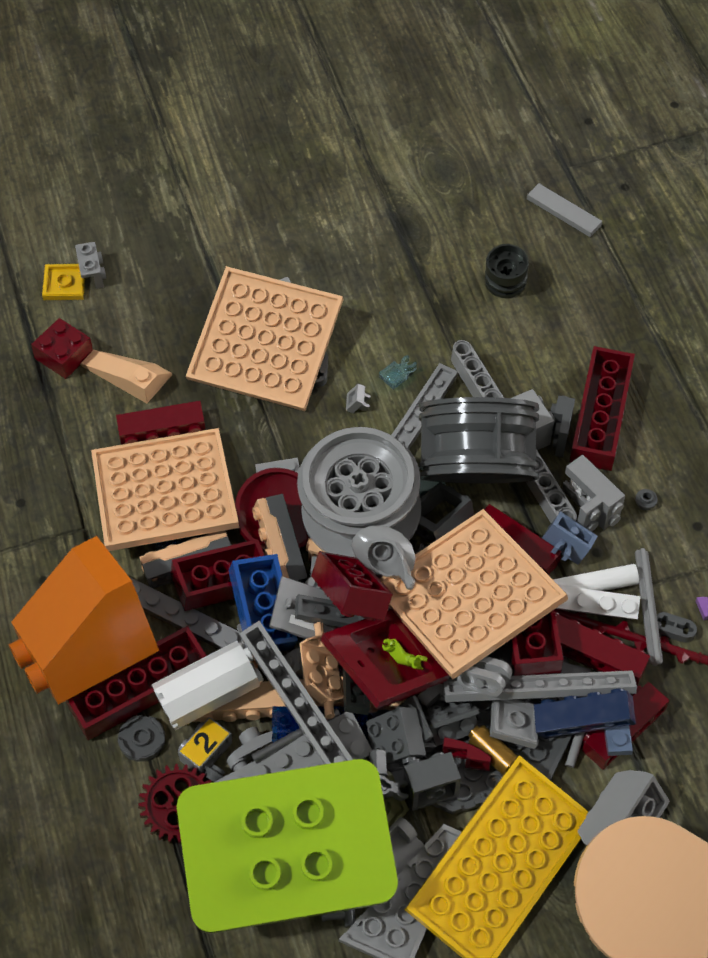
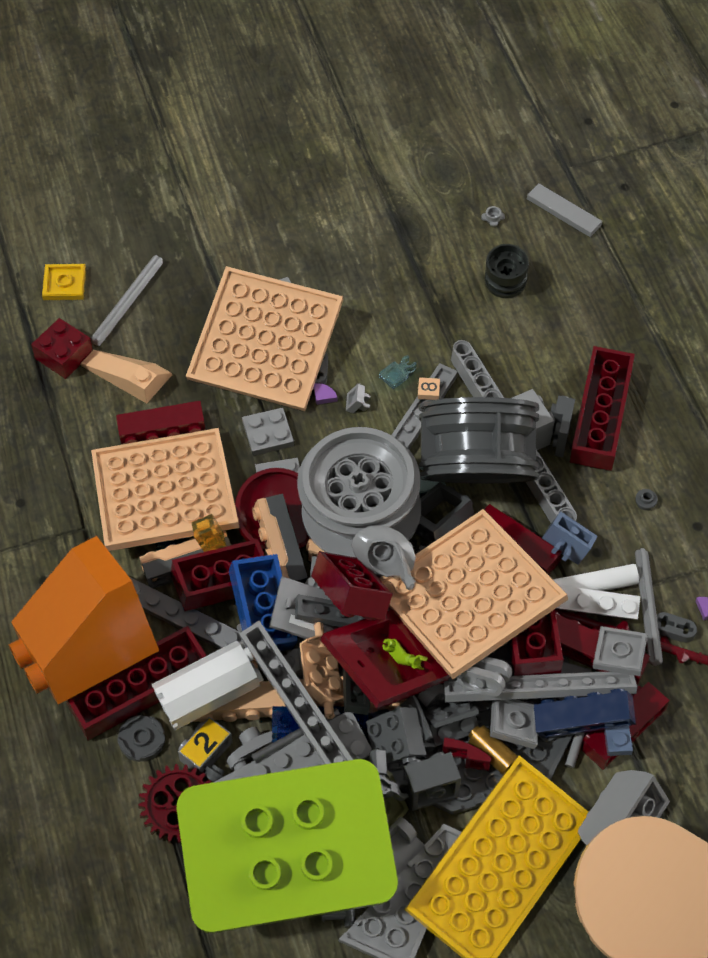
(89, 263): light grey bracket -> none
(126, 300): none -> light grey axle
(208, 533): none -> clear yellow brick
(267, 431): none -> light grey plate
(324, 394): none -> medium lavender tile
(428, 388): none -> light nougat tile
(493, 215): none -> light grey plate
(594, 494): light grey brick -> none
(620, 651): none -> light grey plate

